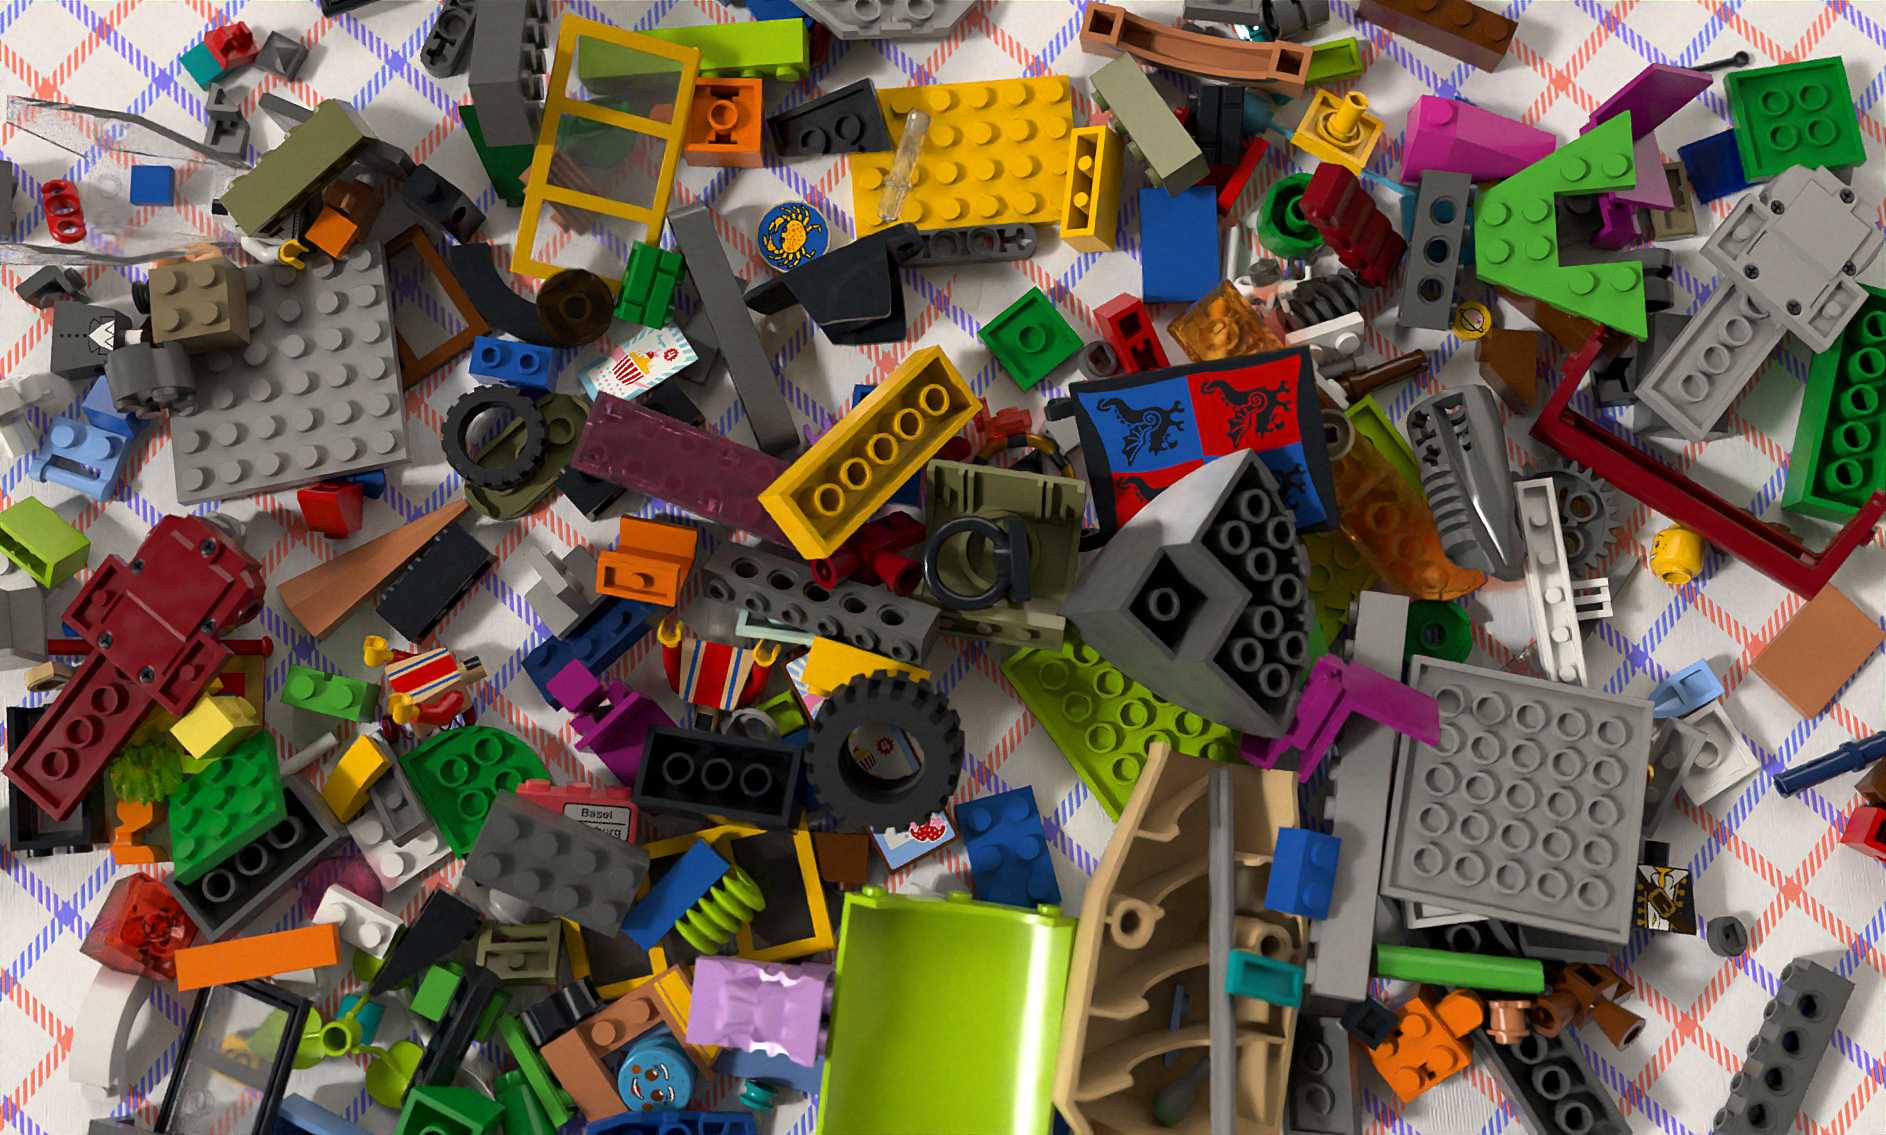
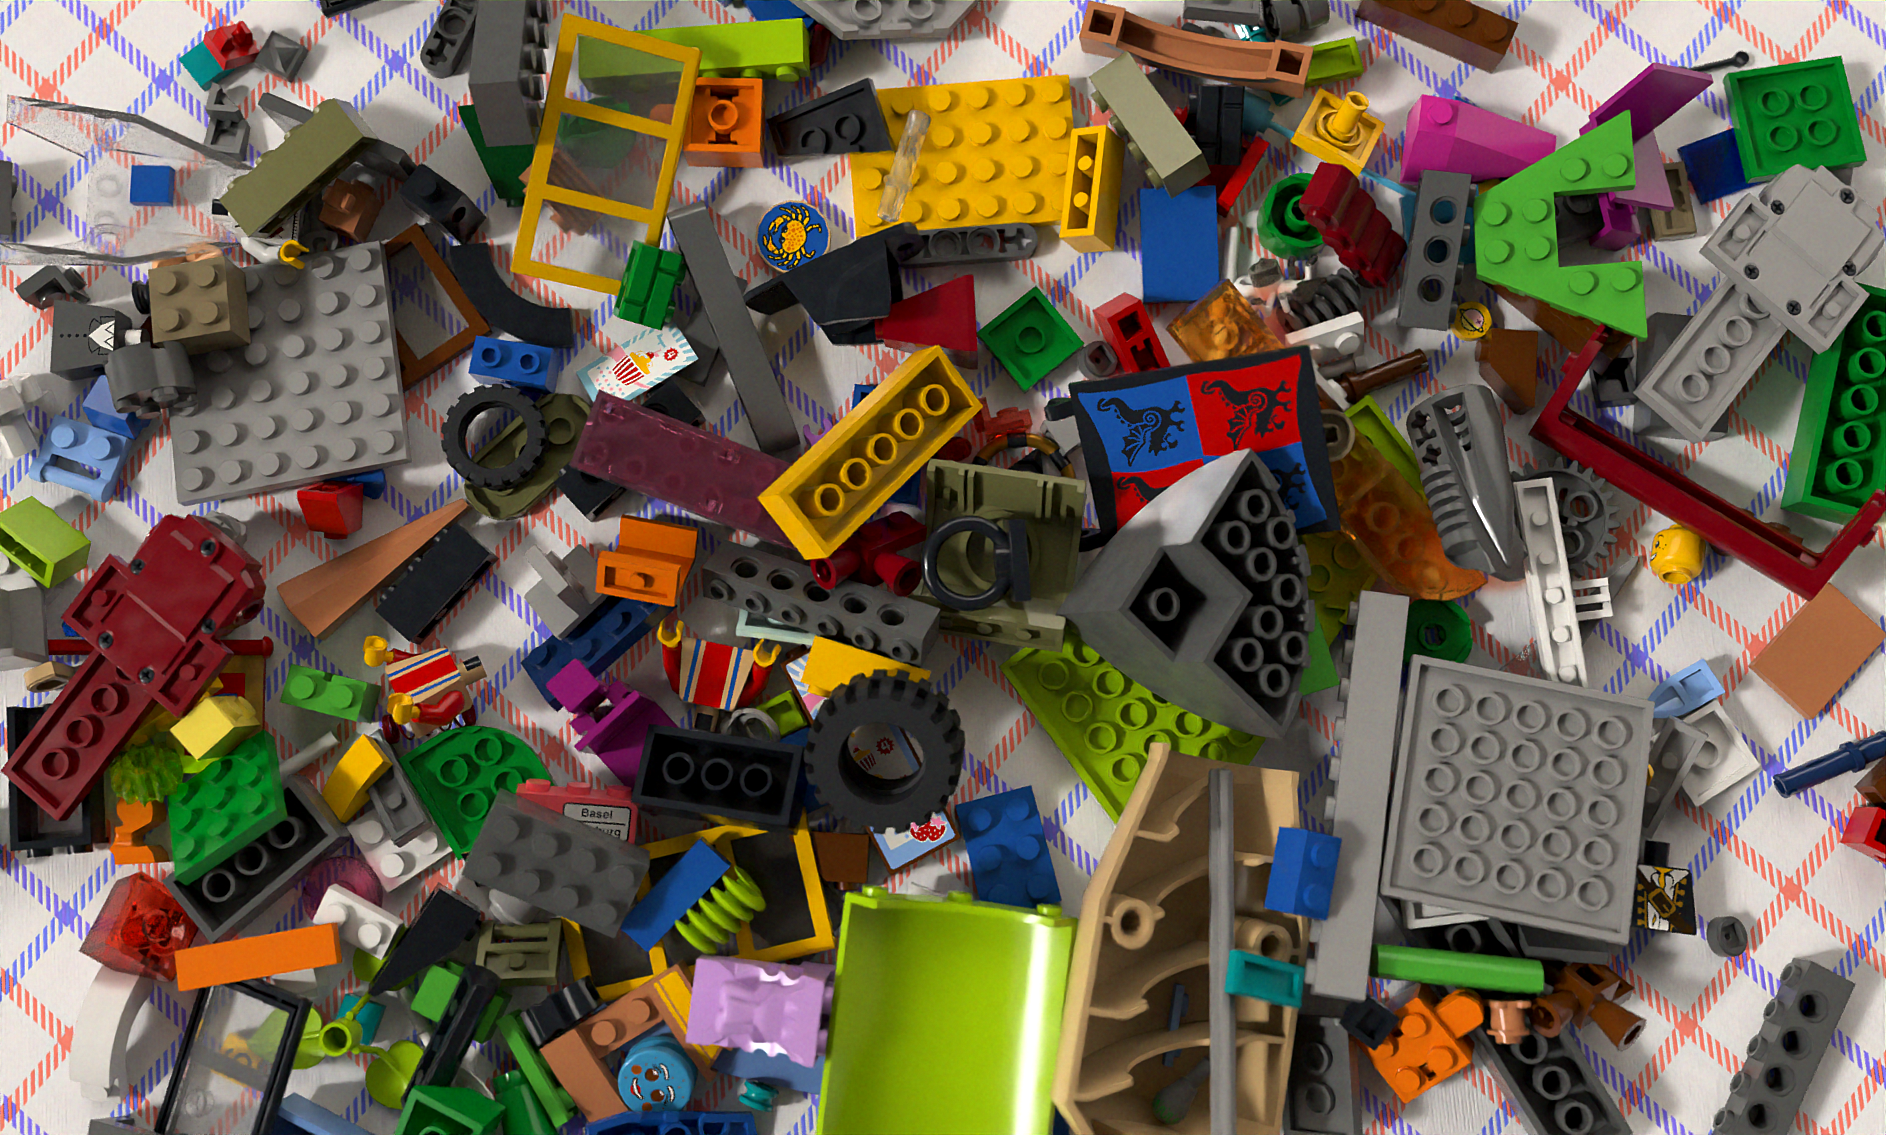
(61, 222): red piece -> none
(333, 233): orange tile -> none
(575, 306): dark brown tile -> none
(933, 318): none -> dark red slope
(1326, 702): magenta piece -> none
(1656, 267): dark grey wheel -> none

